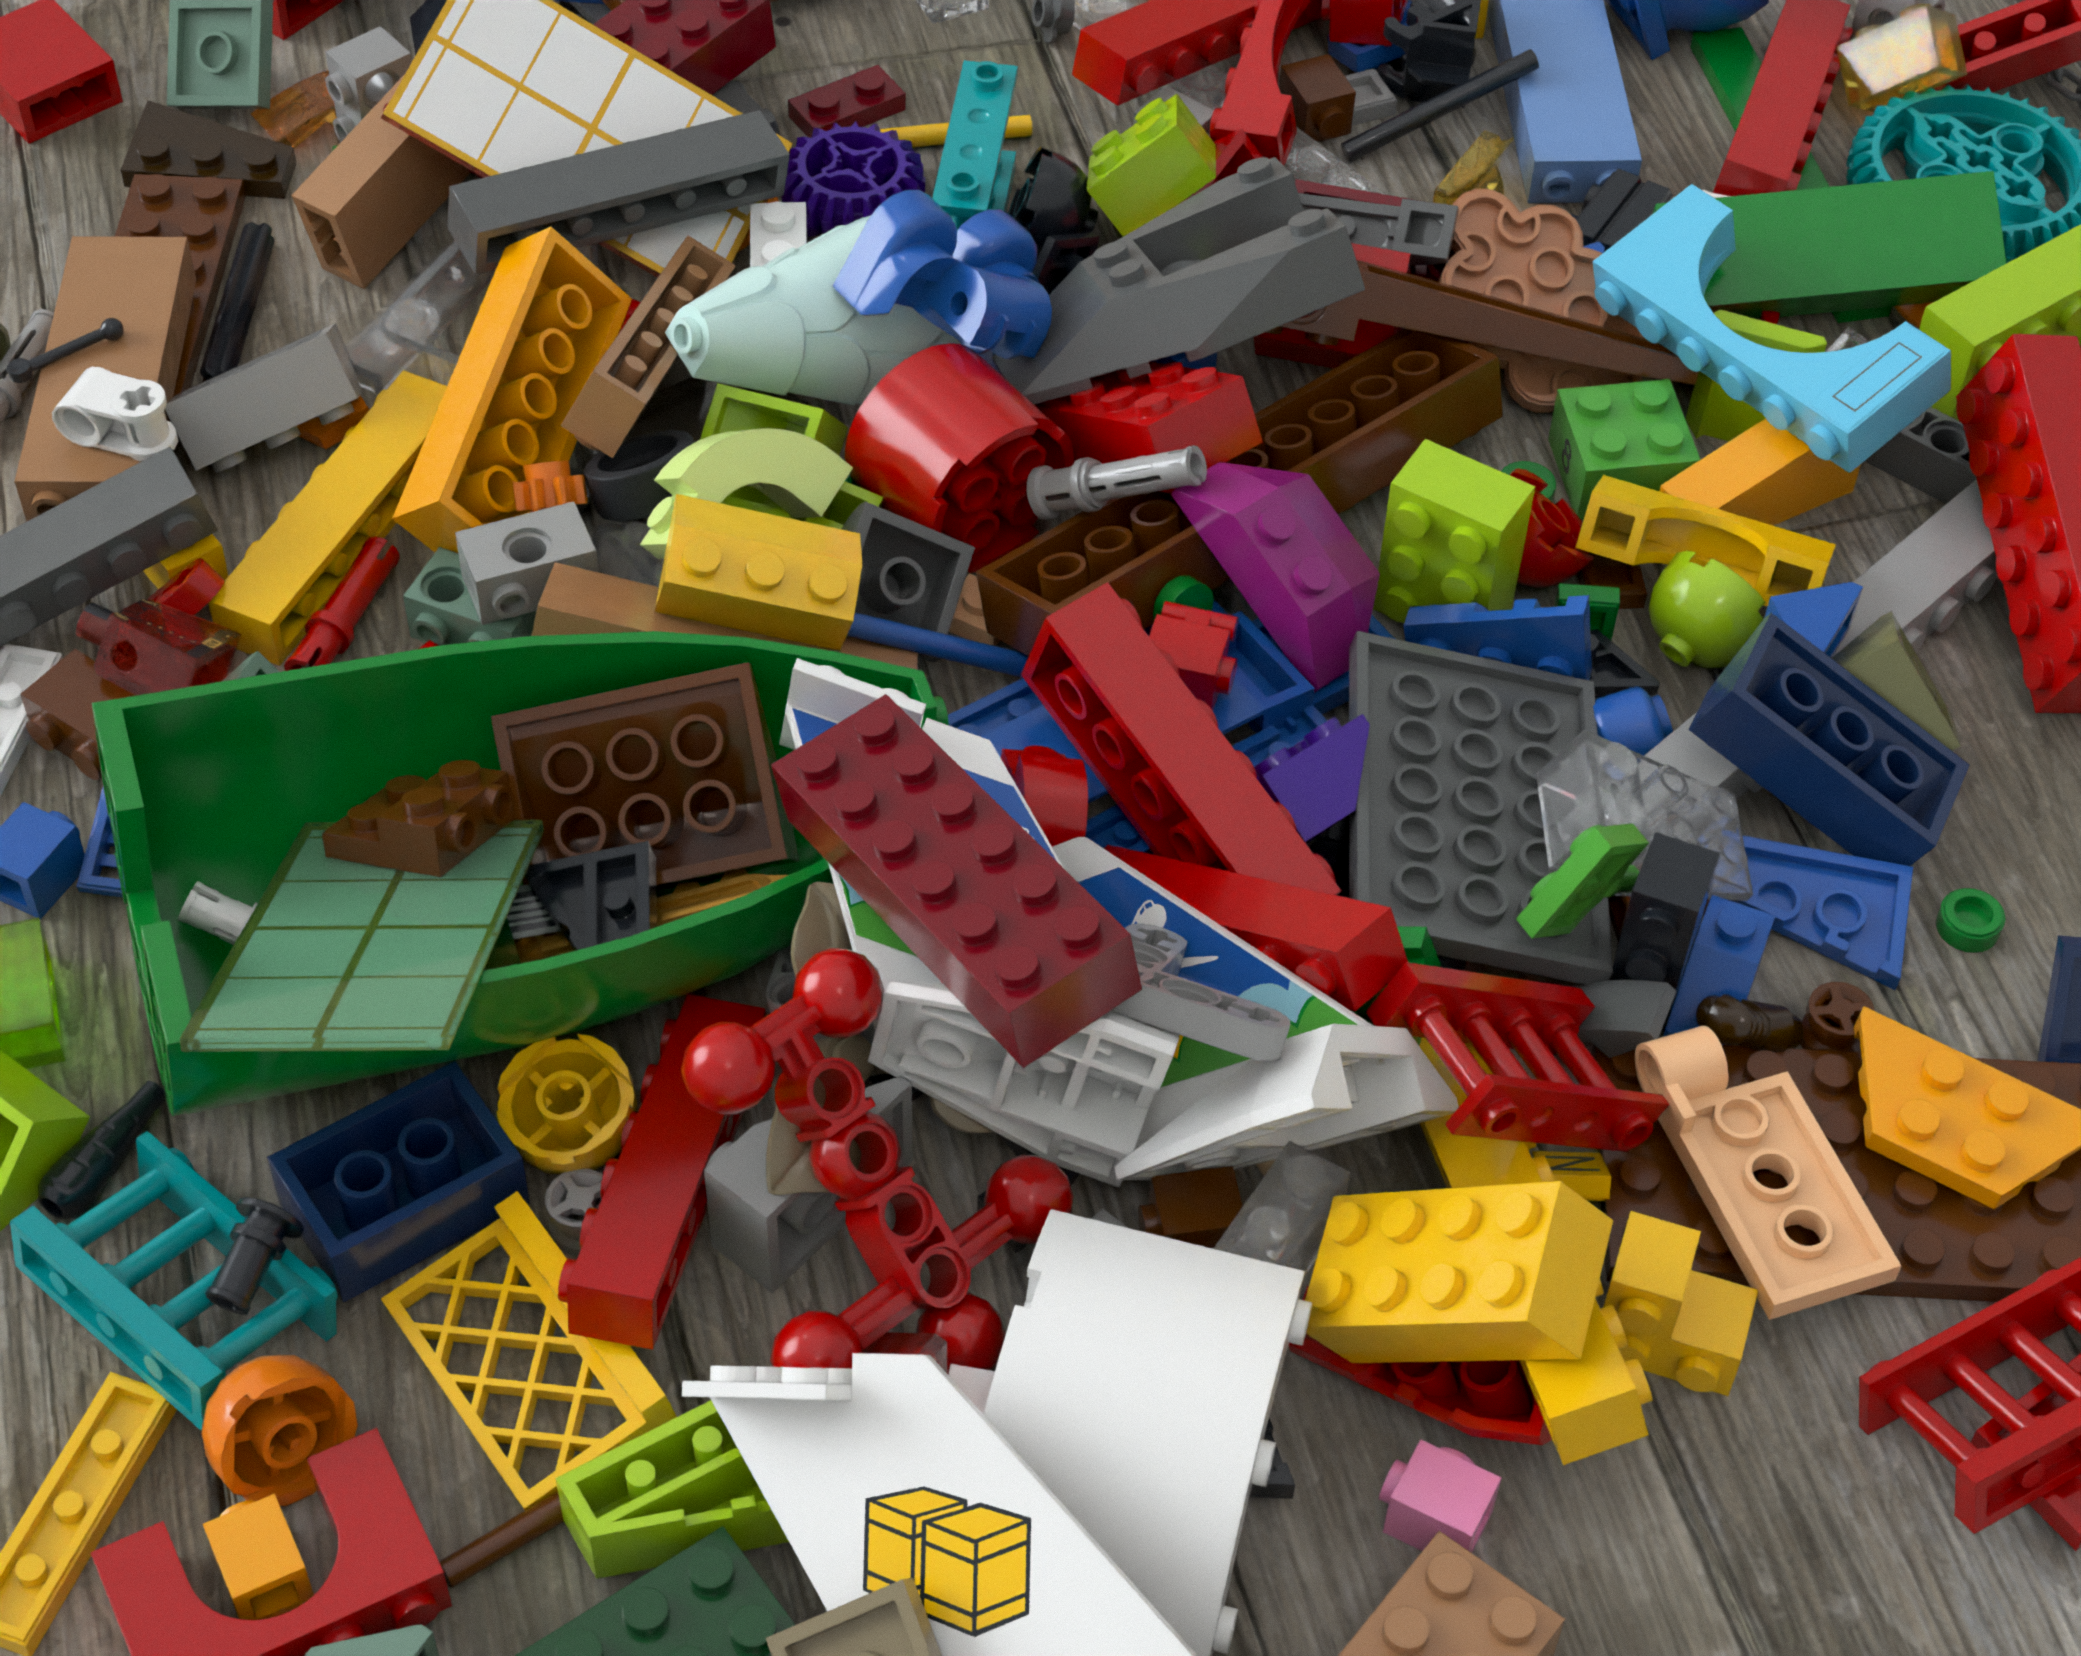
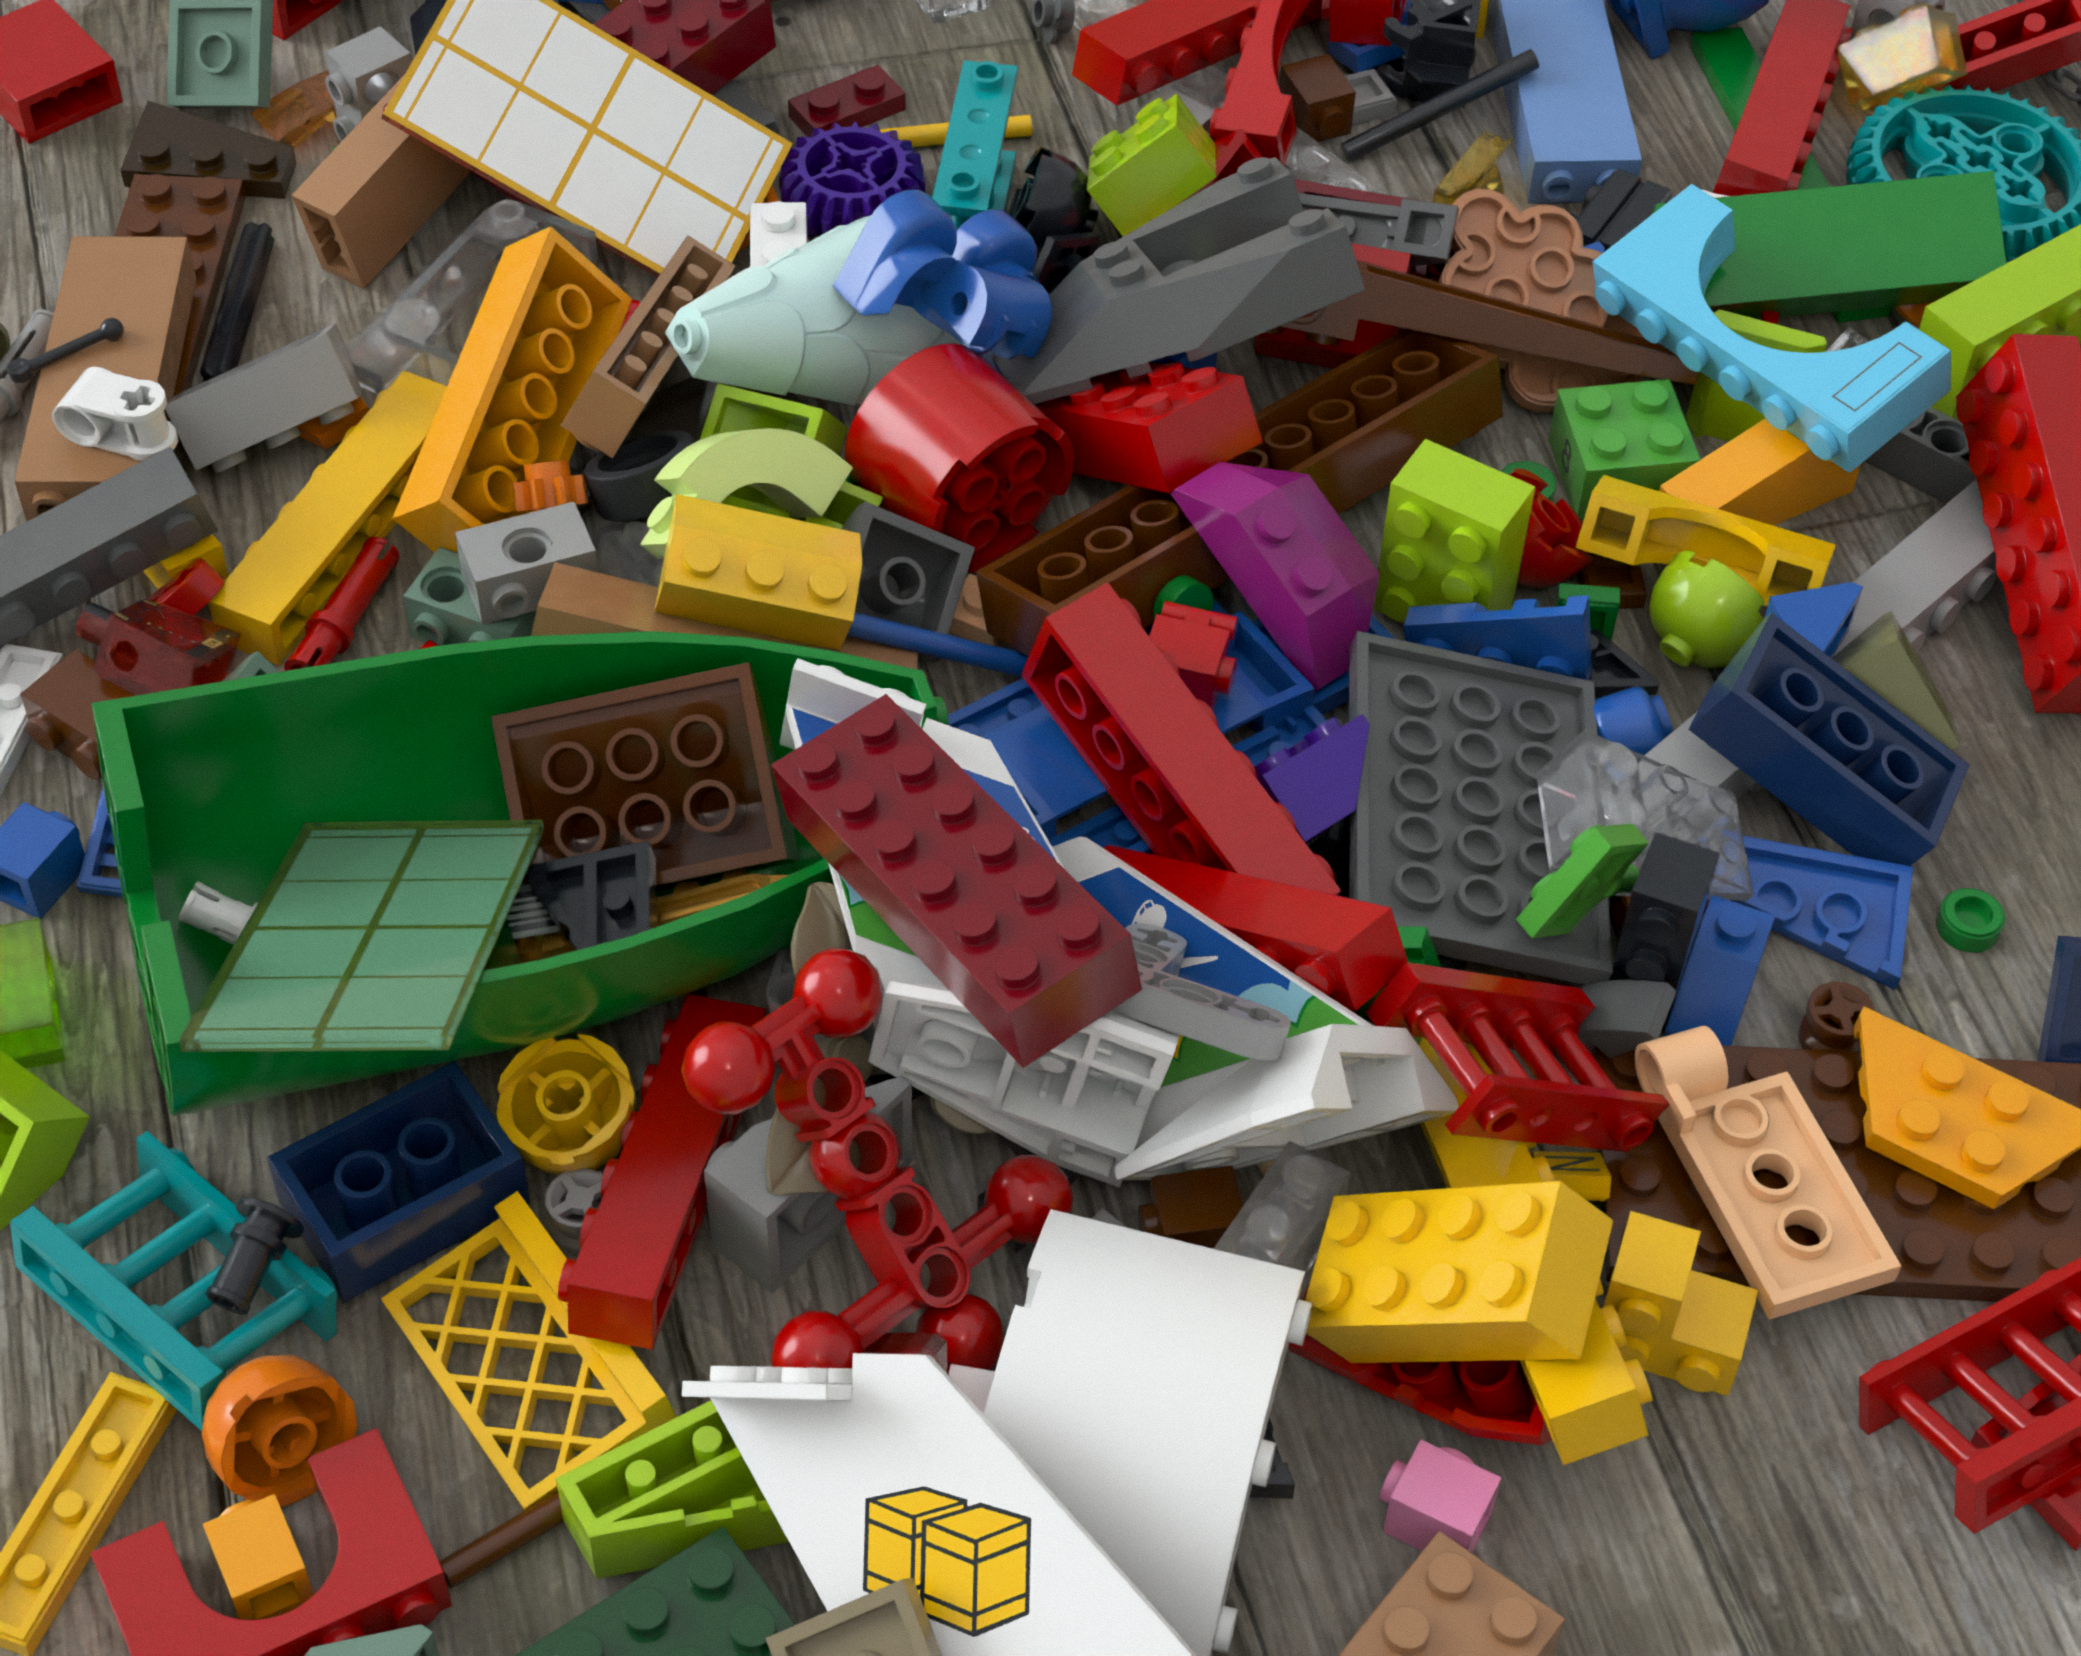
(88, 1166): black piece -> none
(425, 823): reddish brown plate -> none
(621, 188): dark grey brick -> none
(1052, 789): red brick -> none
(1091, 484): light grey pin -> none
(1750, 1023): dark brown arm -> none

